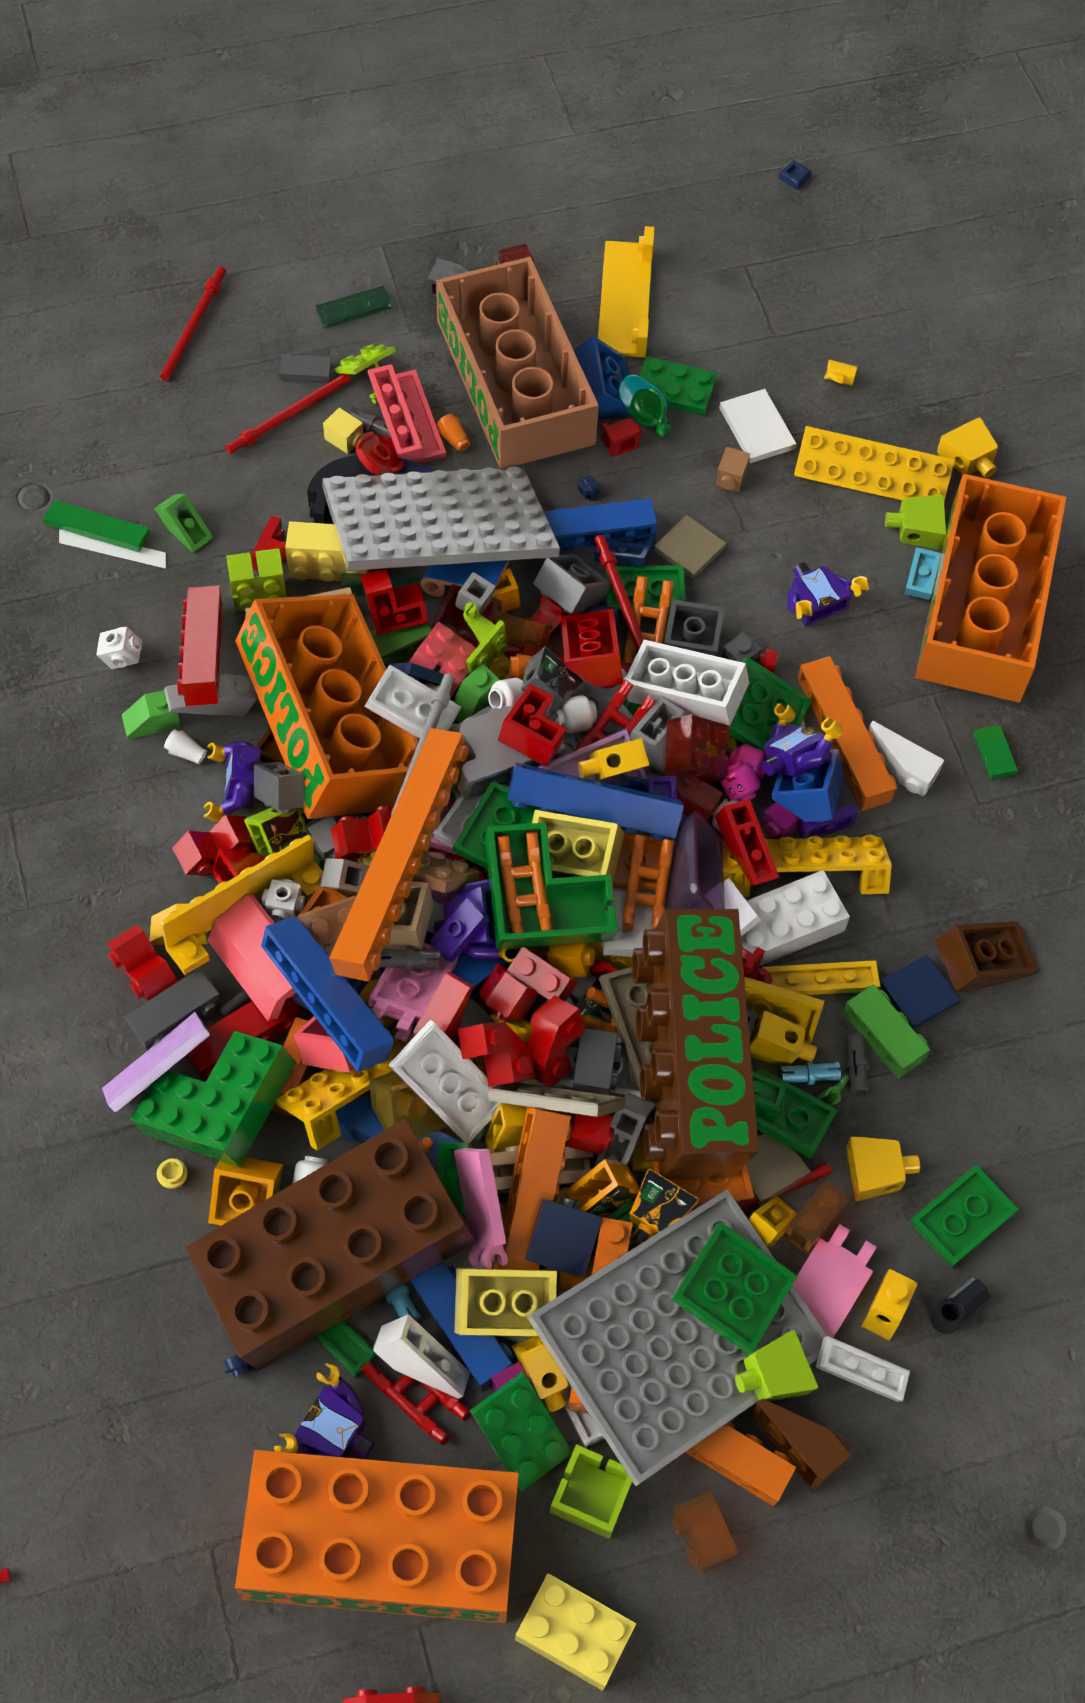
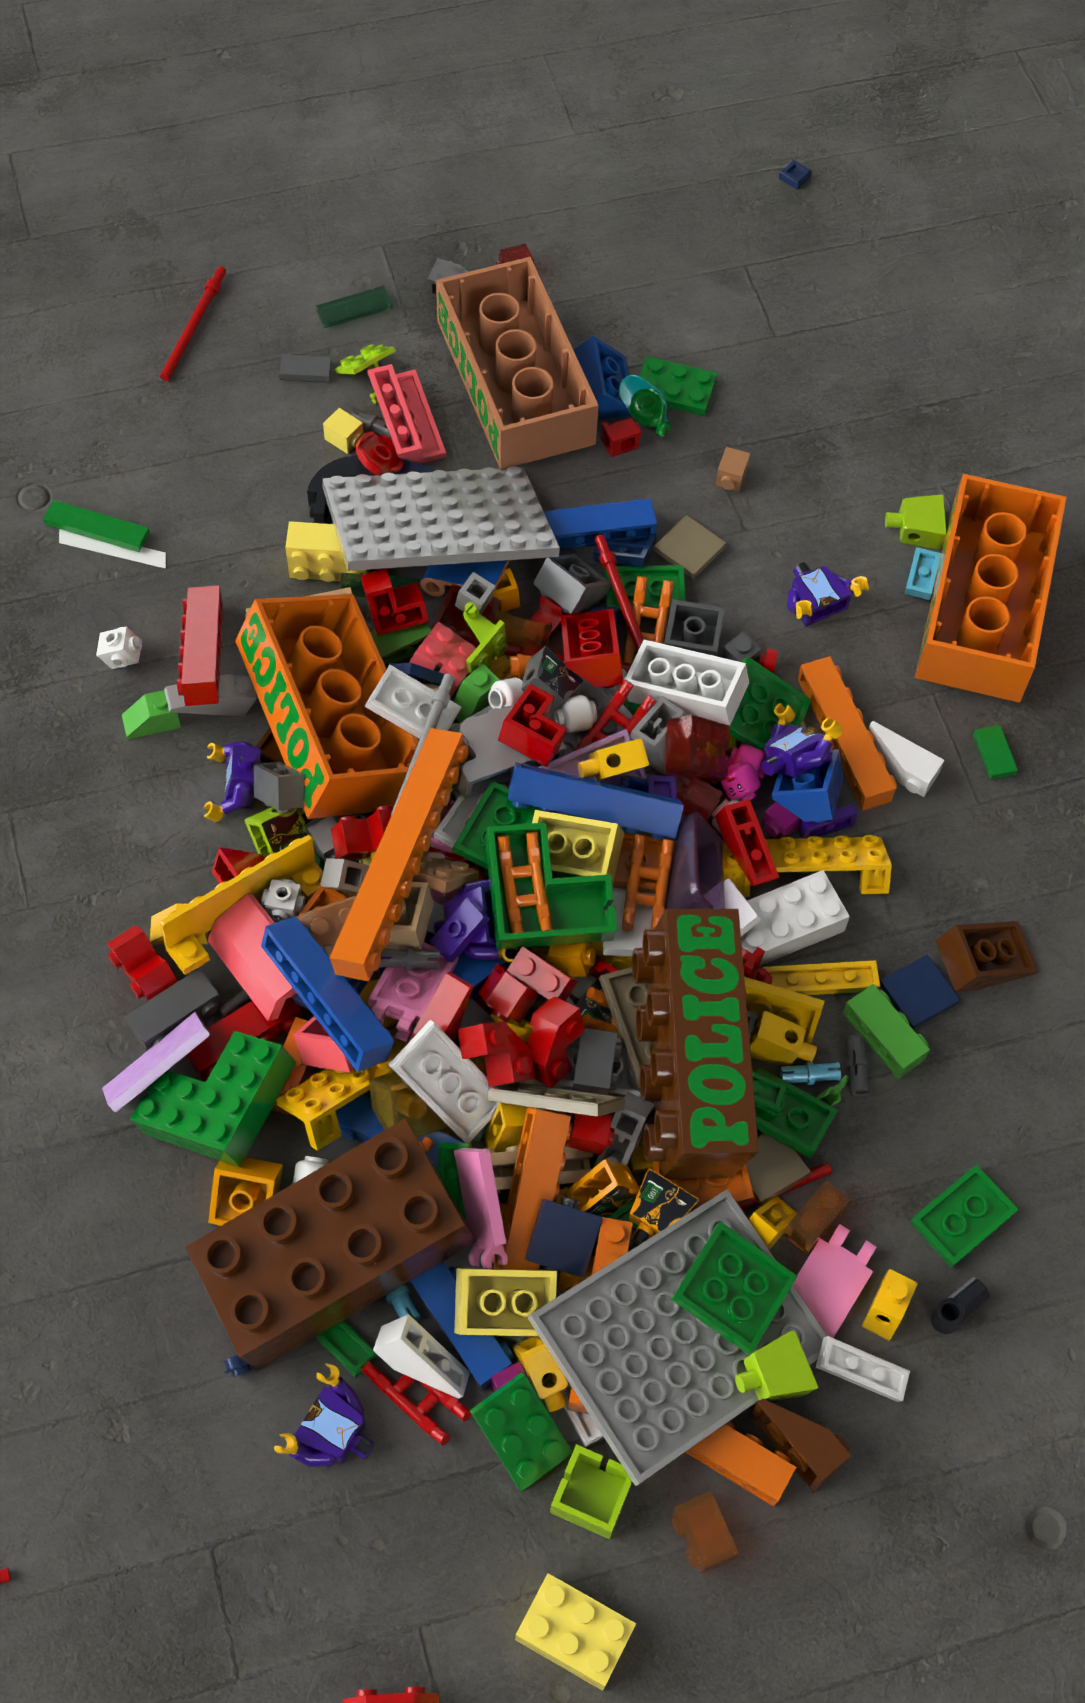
(172, 1173): light yellow plate -> none
(184, 521): bright green slope -> none
(184, 746): white cone -> none
(199, 849): red brick -> none
(247, 587): lime piece -> none
(250, 436): red bar -> none
(271, 538): red slope -> none
(378, 1536): orange brick -> none
(453, 432): orange cone -> none
(588, 487): dark blue plate -> none
(626, 295): yellow bracket -> none
(757, 425): white tile -> none
(840, 372): yellow piece -> none
(871, 466): yellow bracket -> none
(878, 1166): yellow torso -> none
(970, 448): yellow torso -> none

